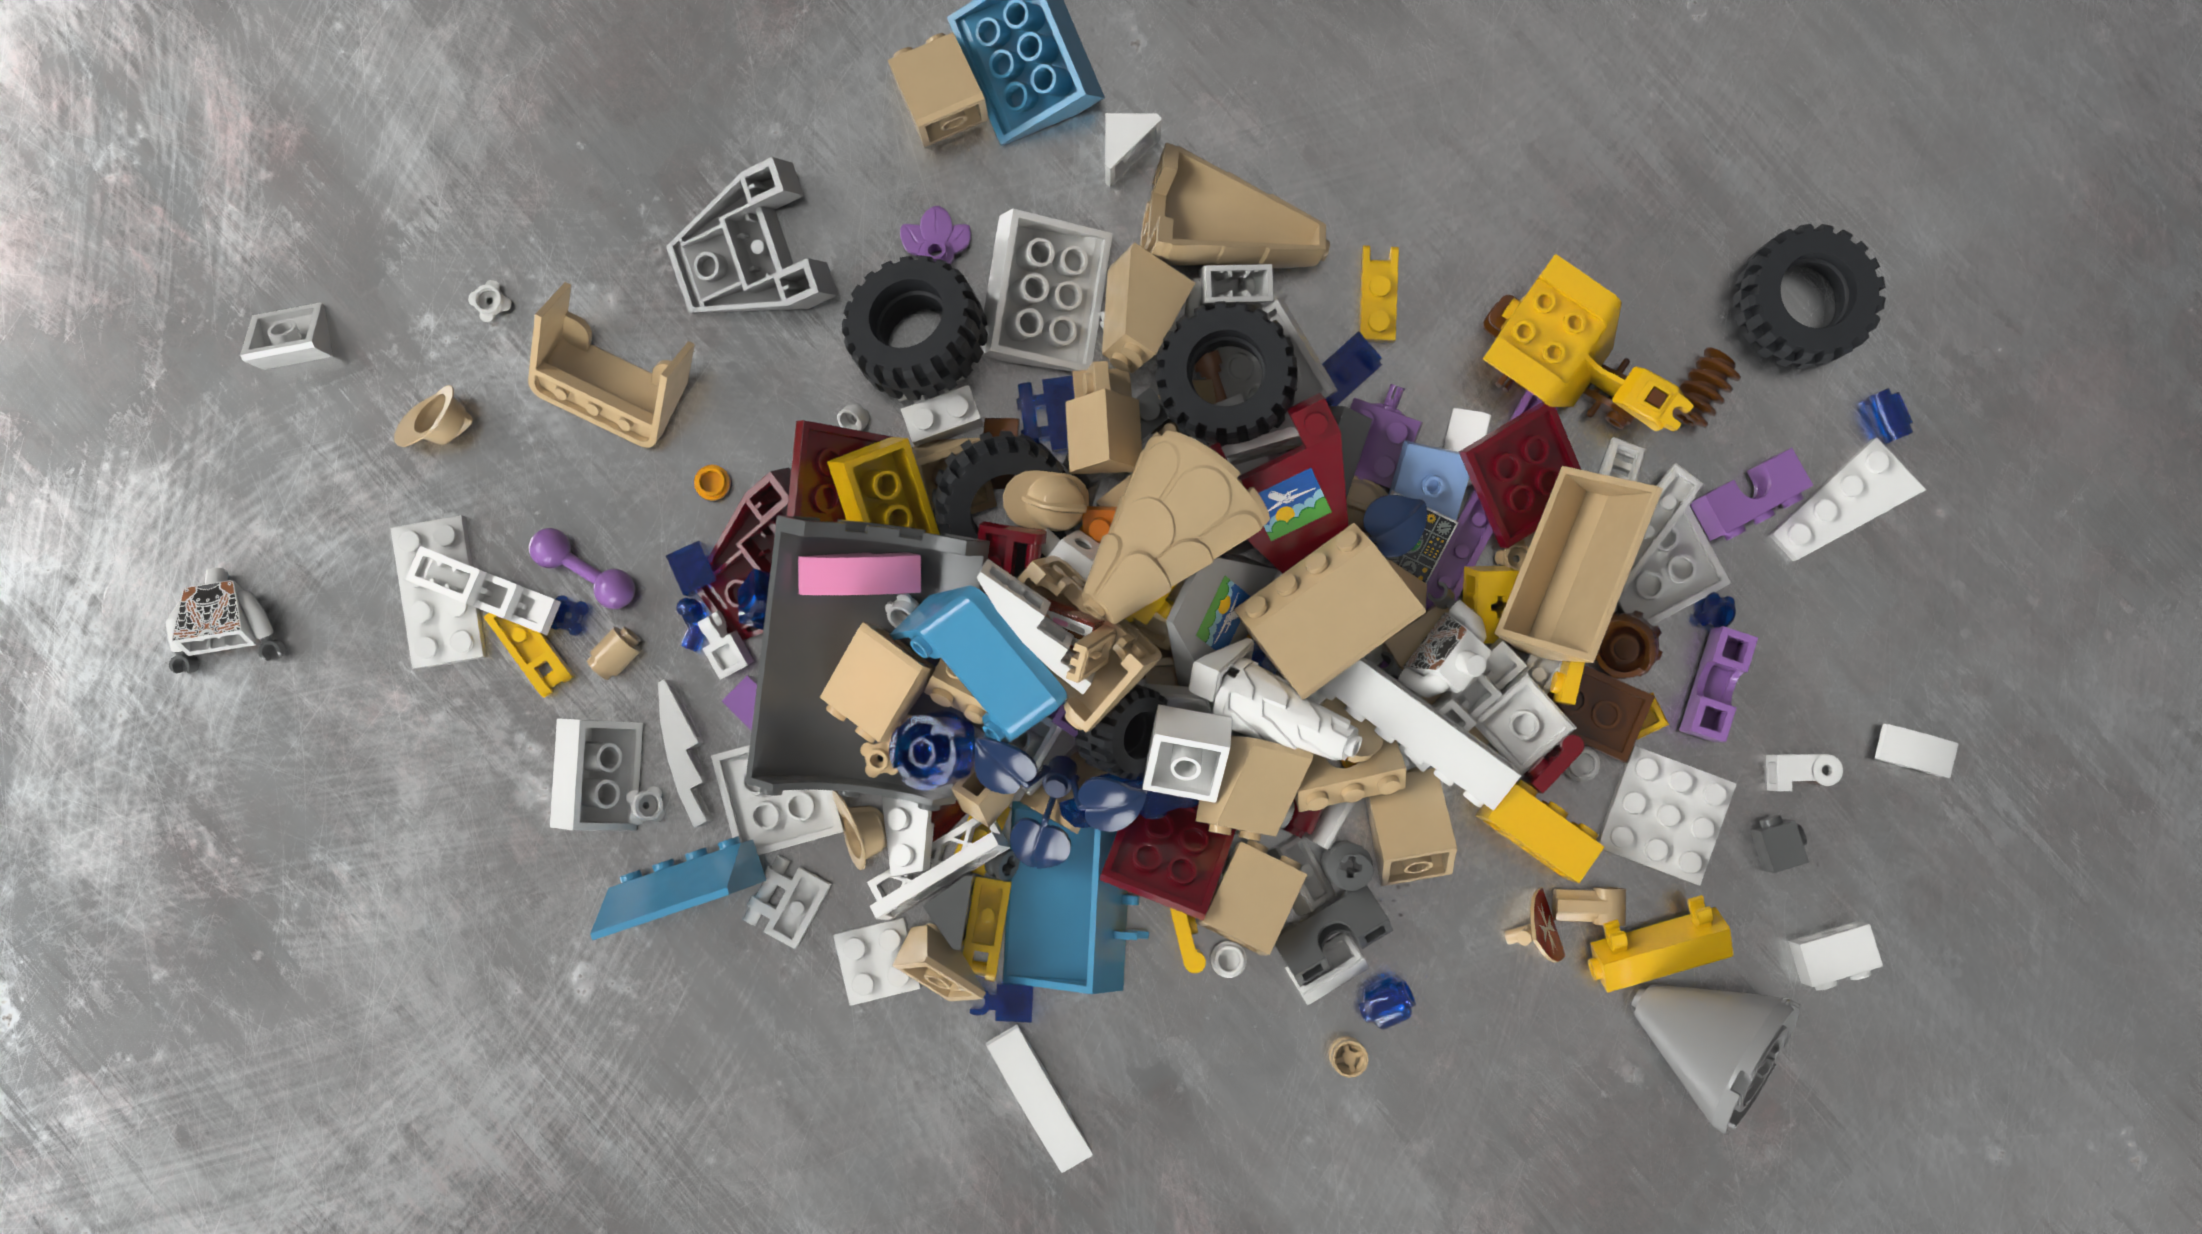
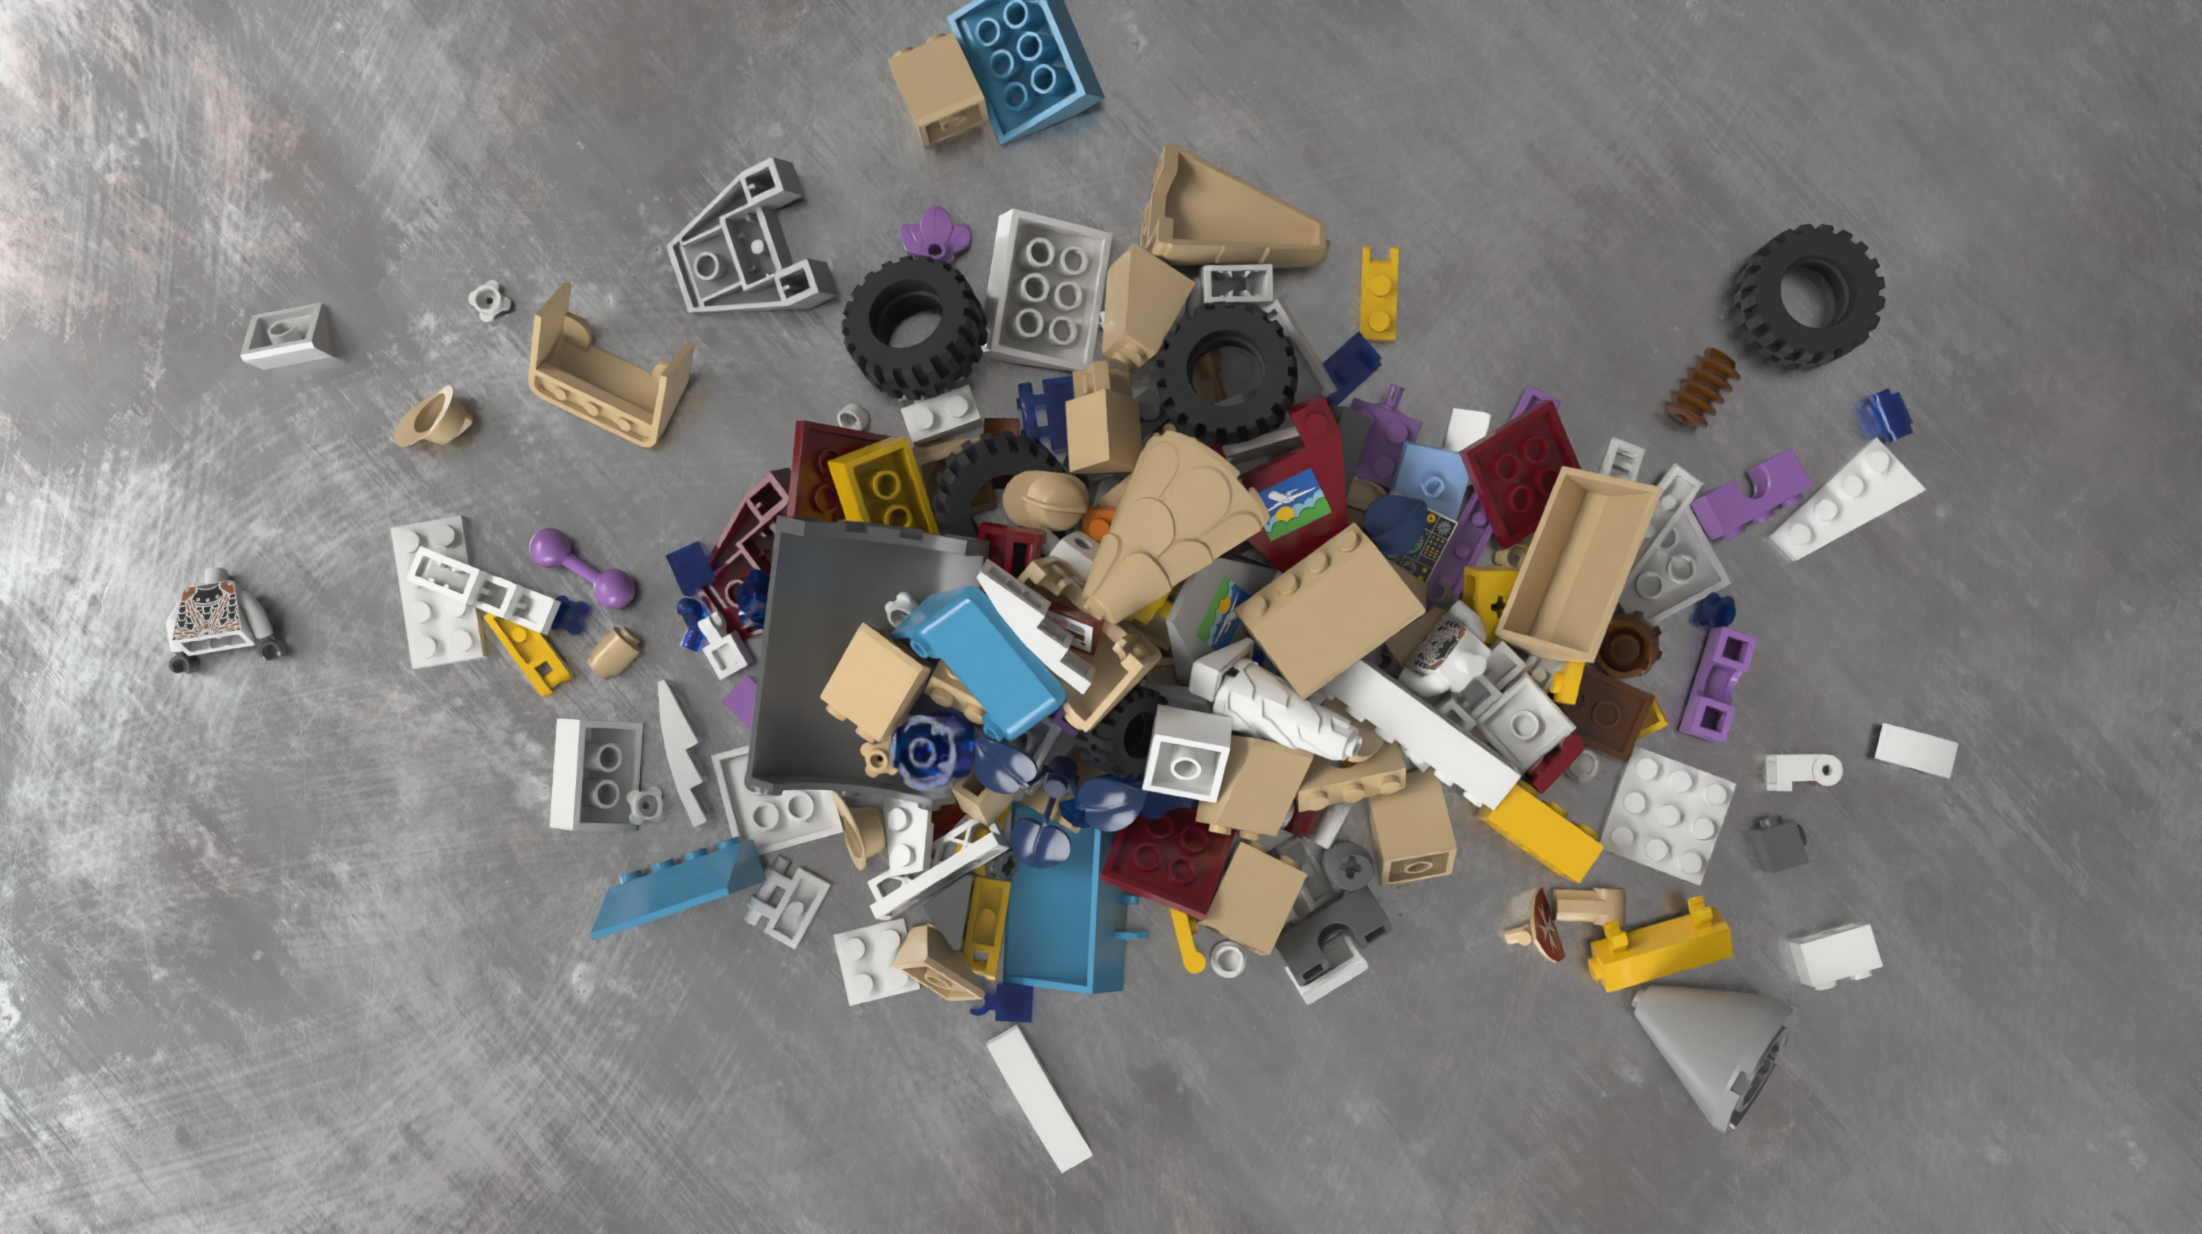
(712, 482): light orange plate -> none
(859, 574): bright pink slope -> none
(1089, 657): tan tile -> none
(1128, 140): white slope -> none
(1353, 1061): tan wheel -> none
(1387, 1002): clear blue head -> none
(1558, 345): yellow piece -> none

